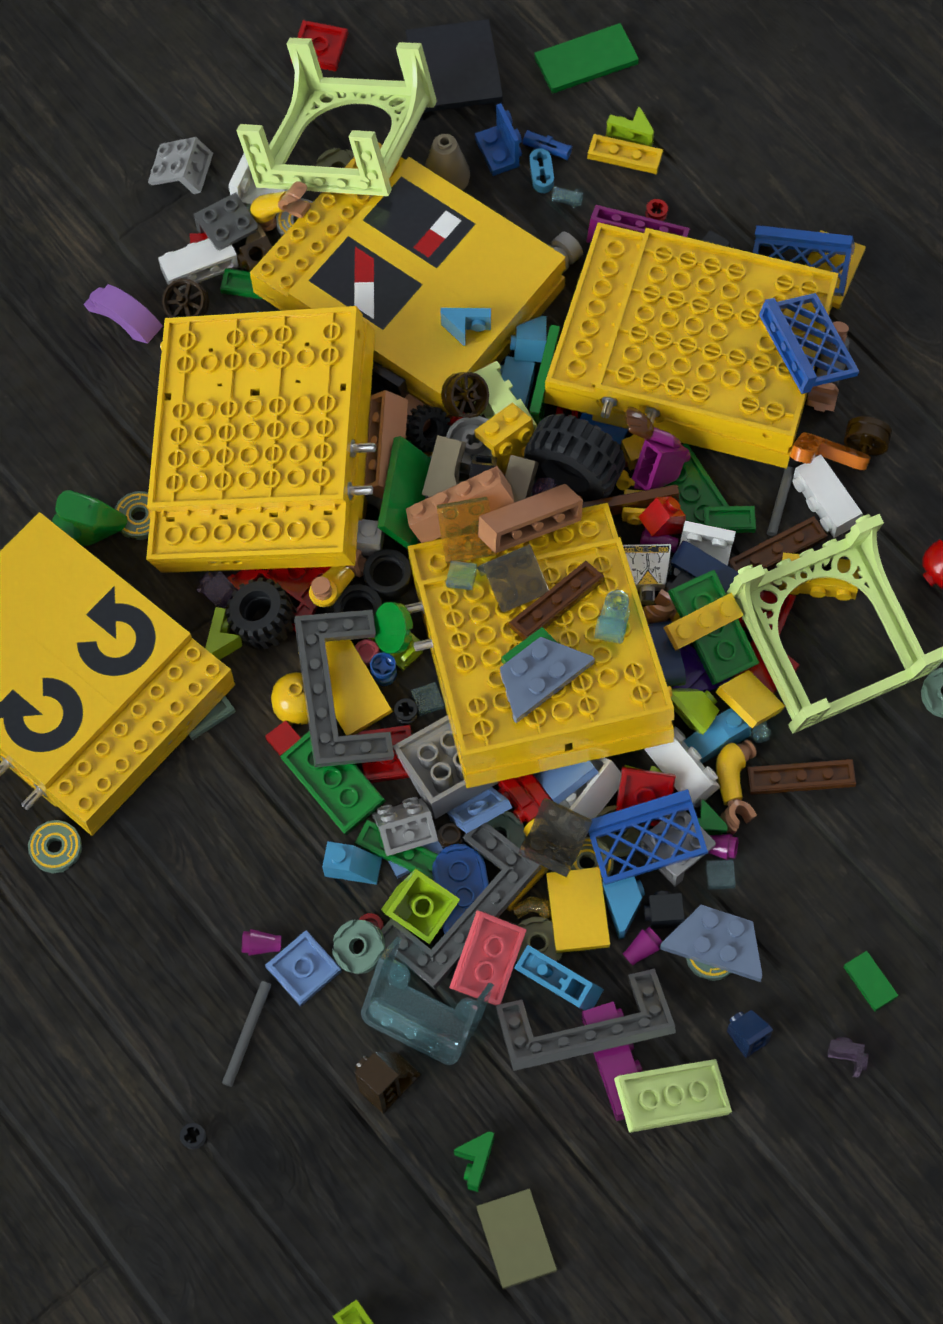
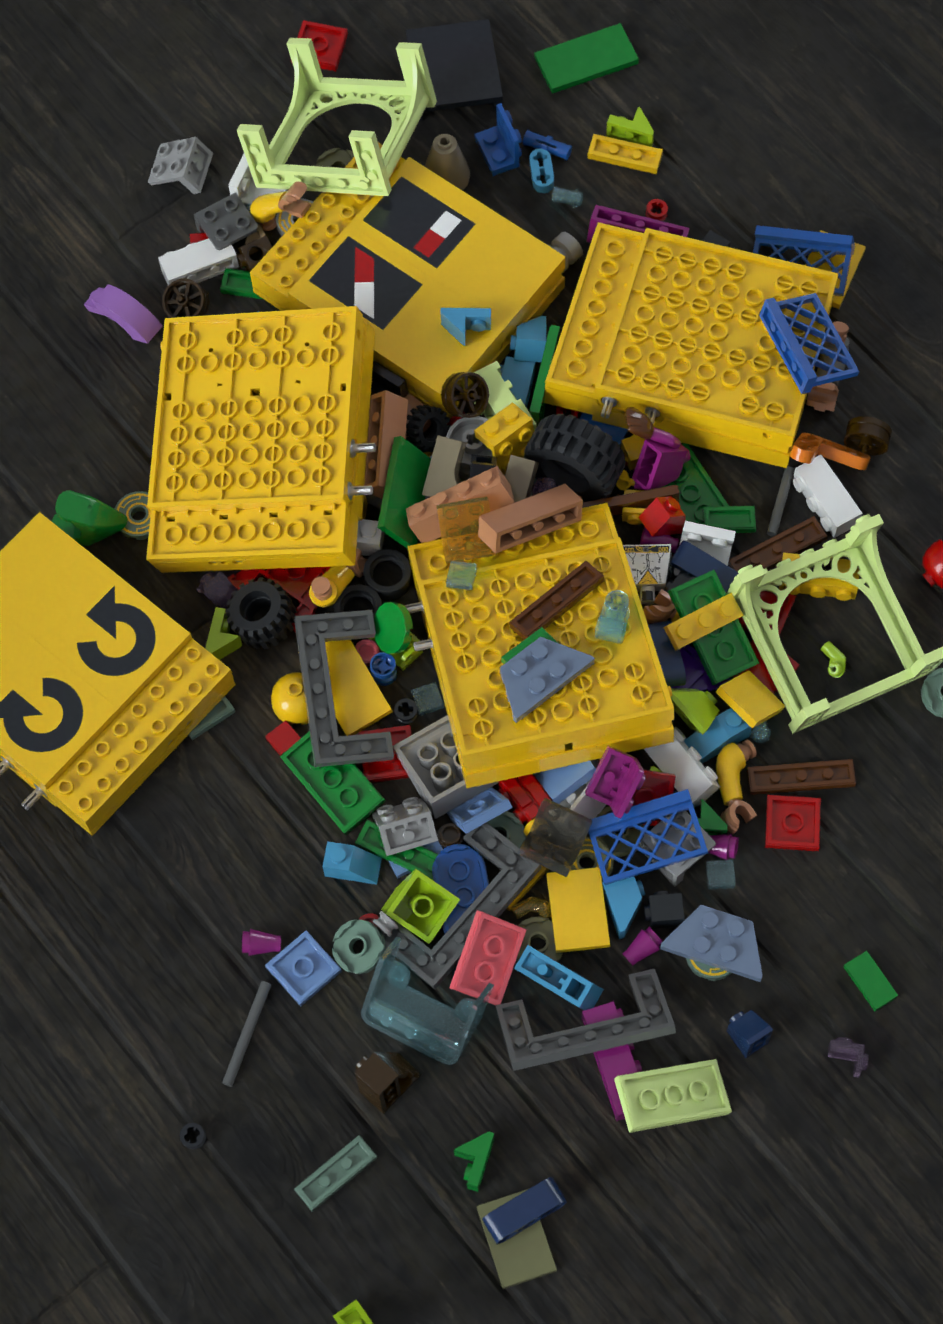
(48, 833): sand green tile -> none
(335, 1173): none -> sand green tile
(385, 924): none -> light grey bush
(515, 578): clear smoke bracket -> none
(524, 1210): none -> dark blue beam
(616, 780): none -> magenta bracket
(792, 823): none -> red tile
(837, 660): none -> lime arm

